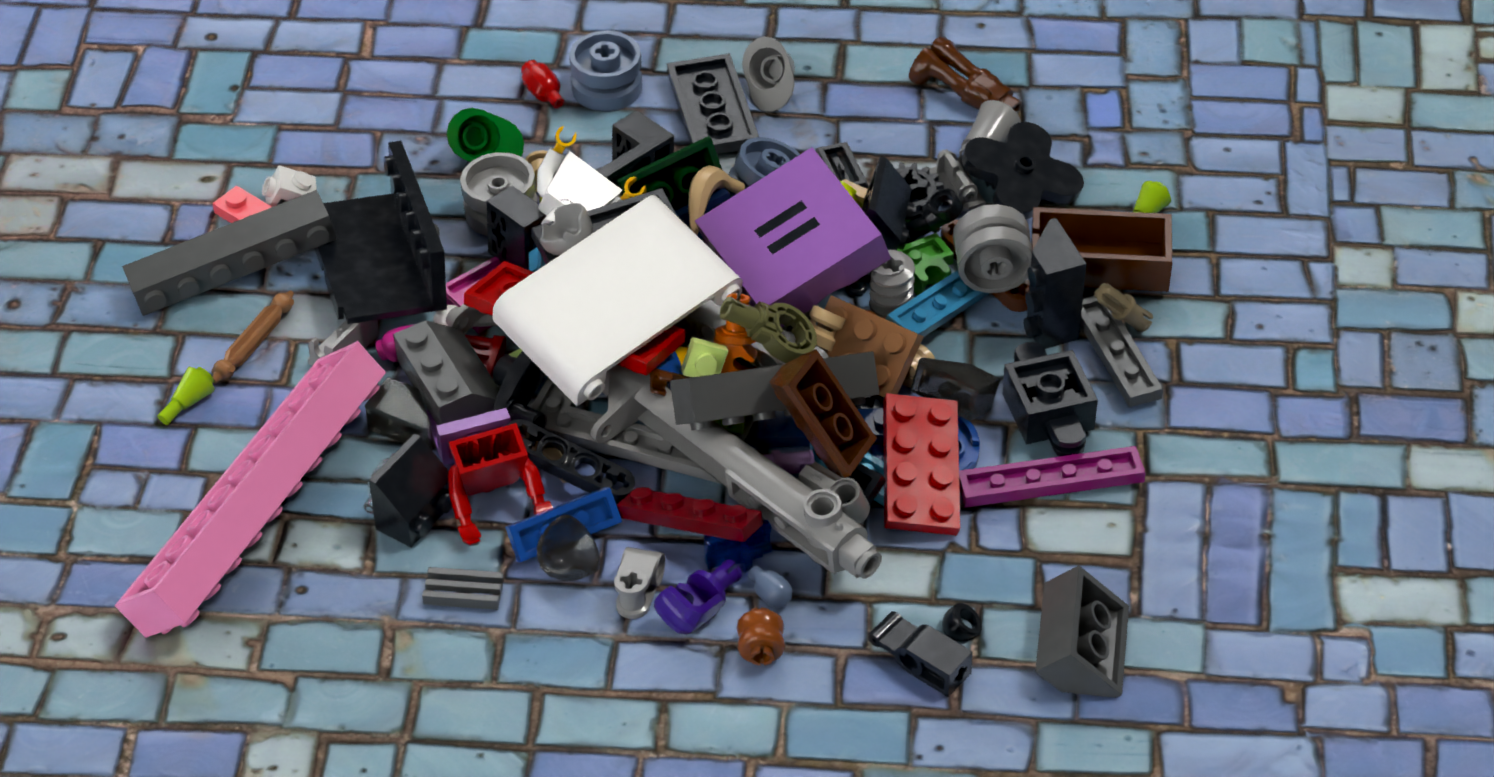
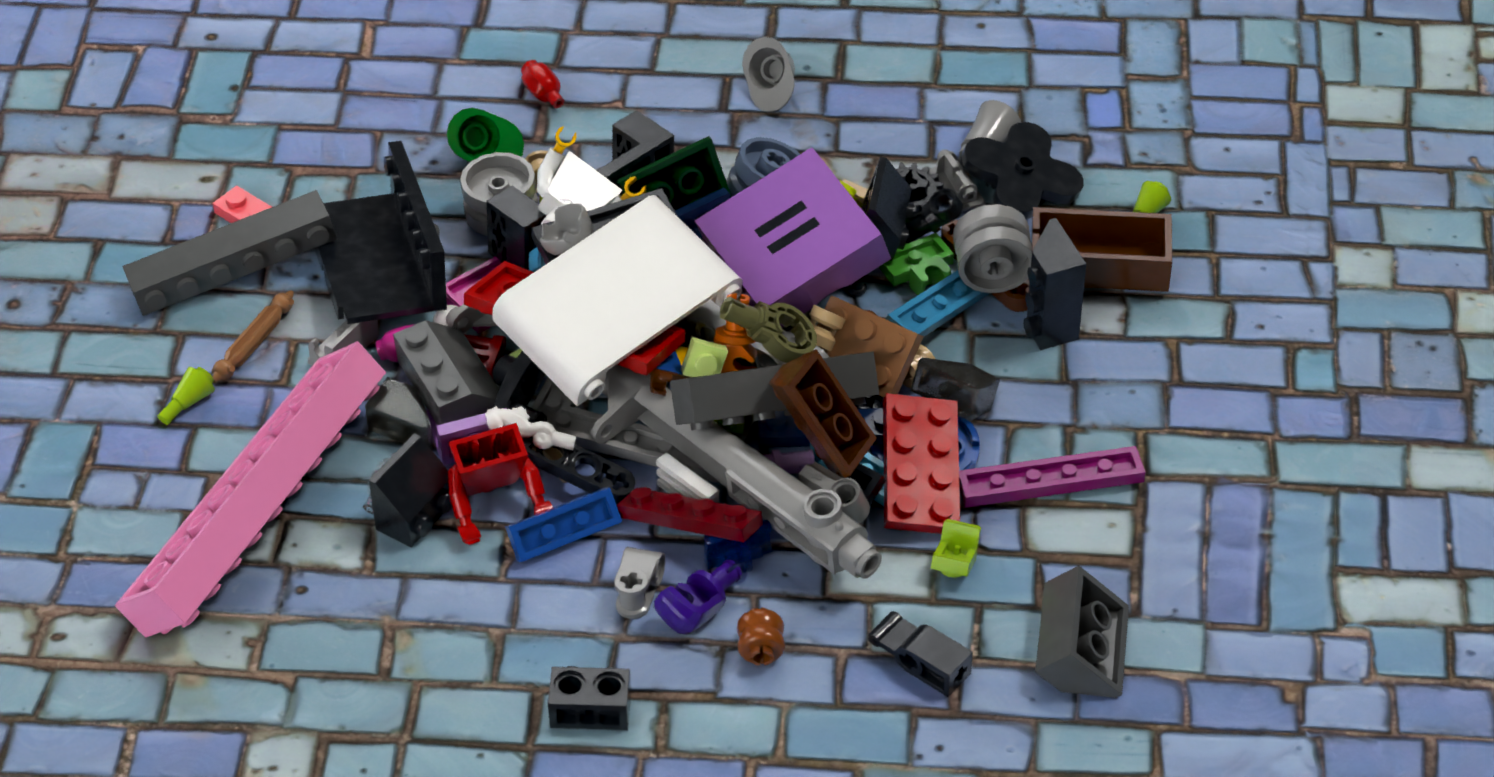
(287, 185): white bracket -> none
(464, 584): dark grey tile -> none
(543, 432): none -> white animal
(567, 550): clear smoke helmet -> none
(589, 698): none -> black brick
(606, 70): sand blue wheel -> none
(680, 479): none -> white tile
(701, 188): tan piece -> none
(712, 101): plate -> none
(771, 587): sand blue cylinder -> none
(838, 165): black tile -> none
(892, 284): light grey piece -> none
(954, 626): black piece -> none
(956, 549): none -> lime bracket
(973, 91): reddish brown piece -> none
(1050, 398): black brick -> none
(1119, 354): dark grey plate -> none
(1123, 307): dark tan axle -> none

